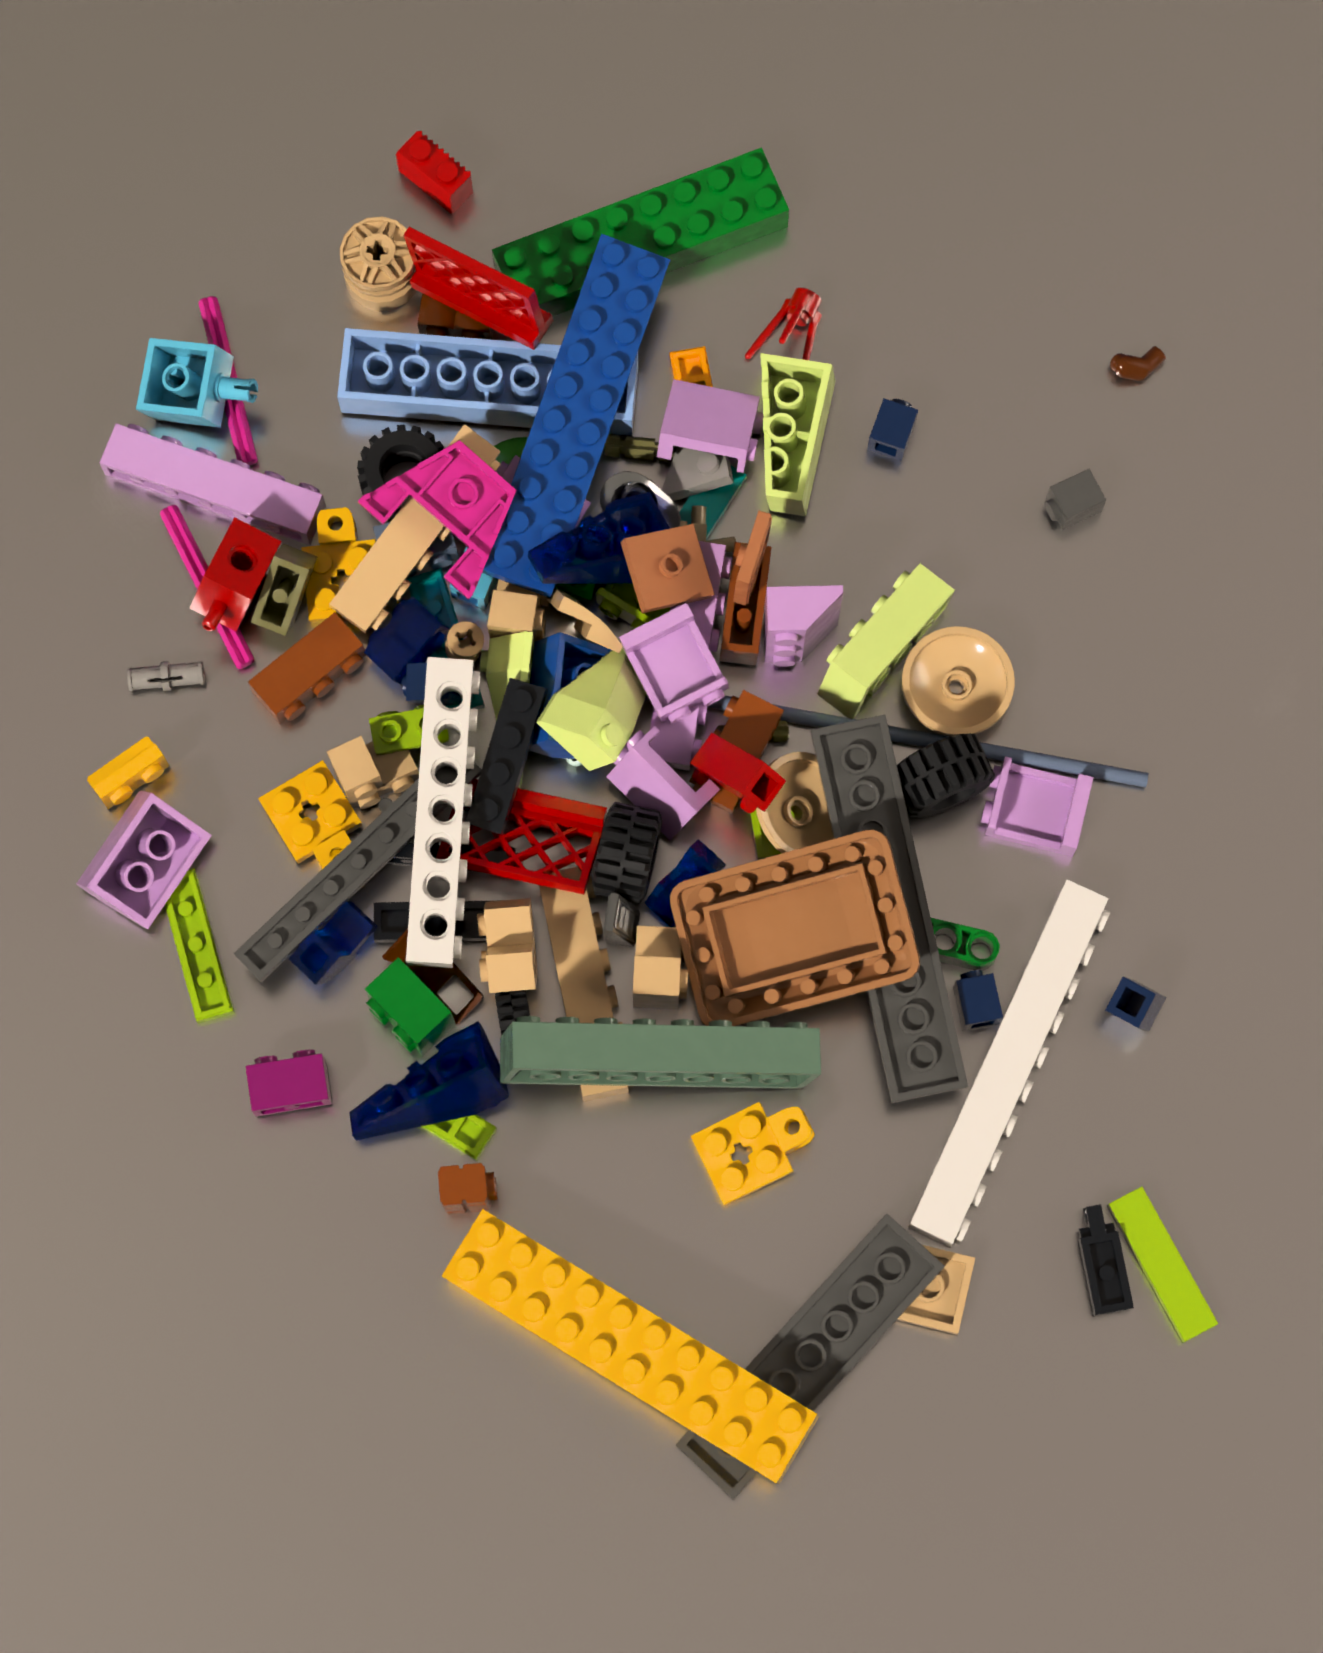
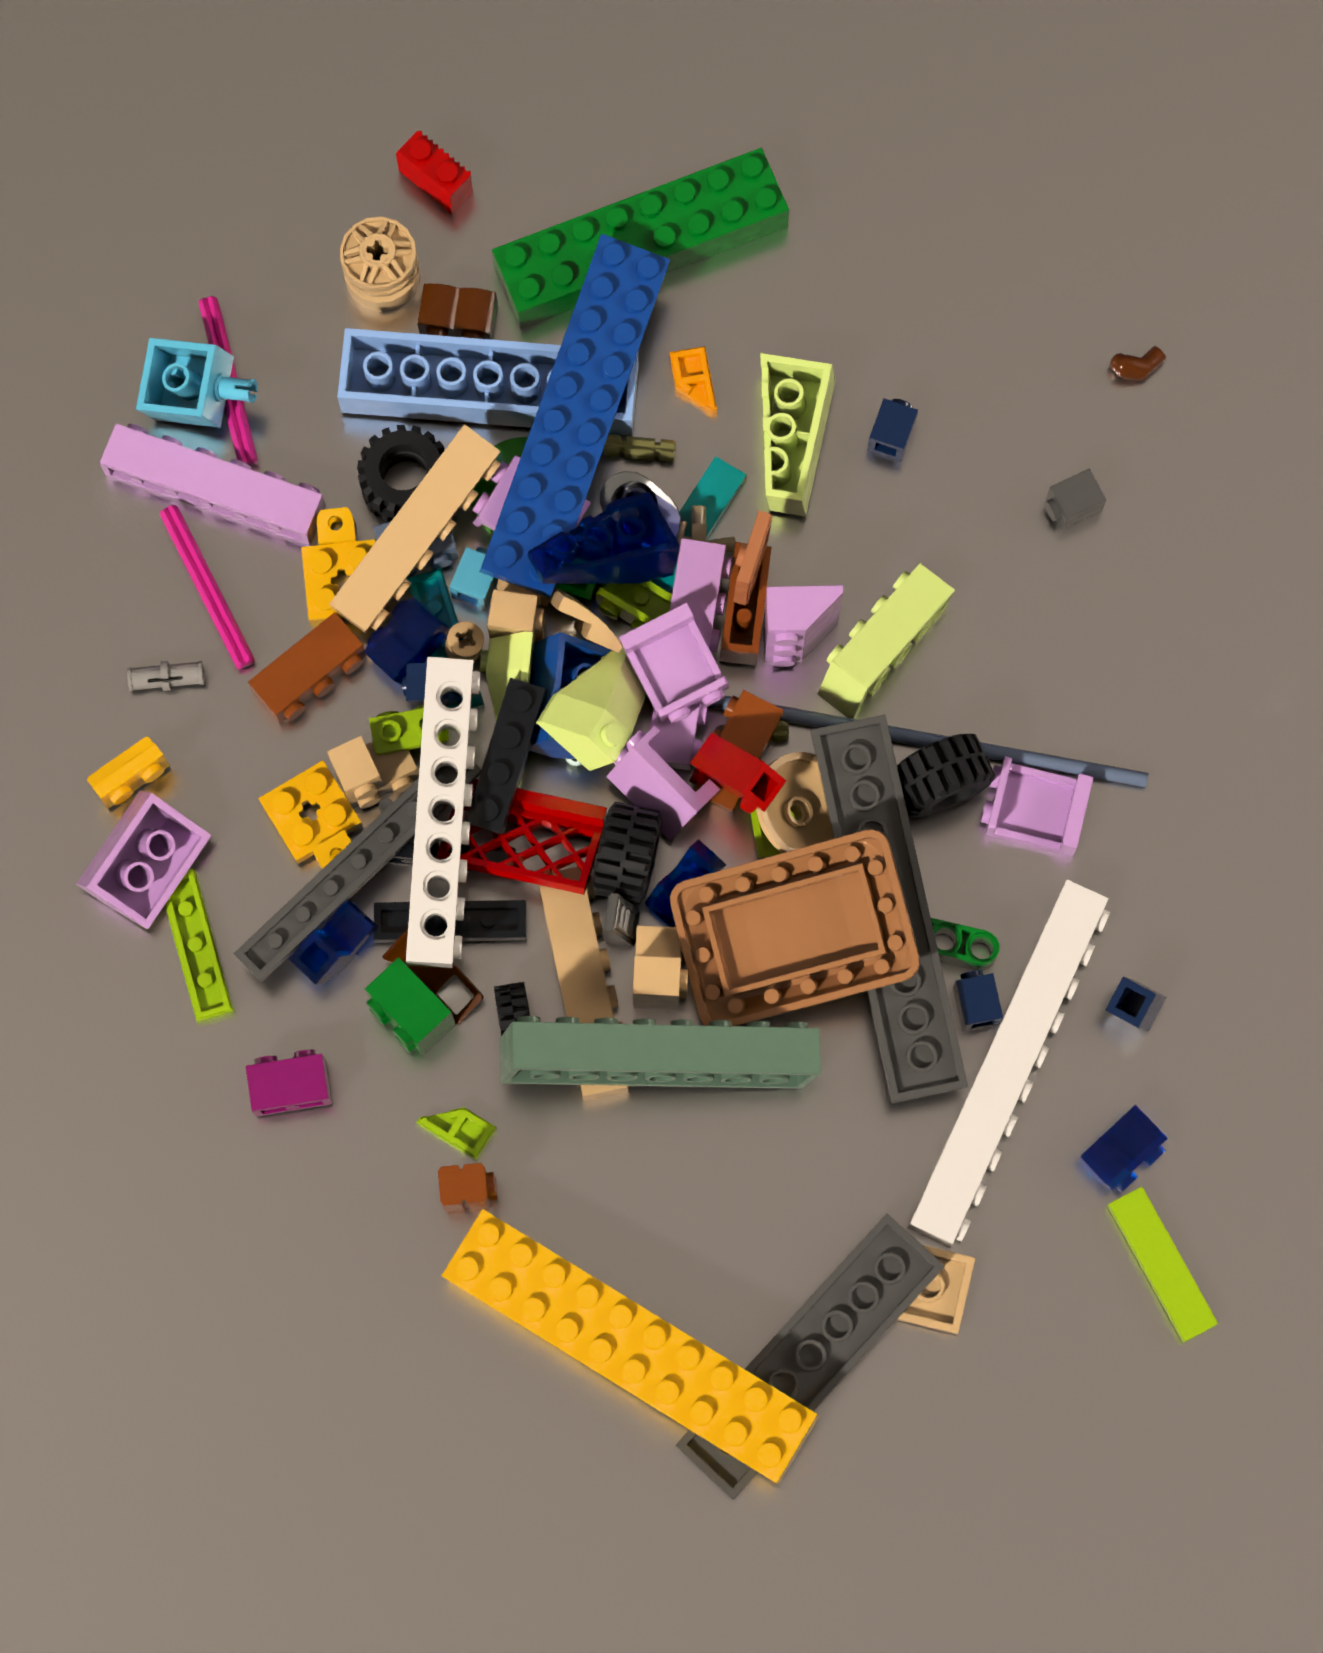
(234, 575): red piece -> none
(284, 589): olive brick -> none
(448, 1086): clear blue wedge -> none
(461, 496): dark pink wing -> none
(476, 290): red fence -> none
(511, 948): tan brick -> none
(667, 568): nougat plate -> none
(696, 472): light grey wing -> none
(710, 422): lavender panel -> none
(769, 1143): yellow plate -> none
(799, 311): red plant -> none
(962, 658): tan dish -> none
(1104, 1264): black hinge -> none
(1123, 1149): none -> clear blue brick

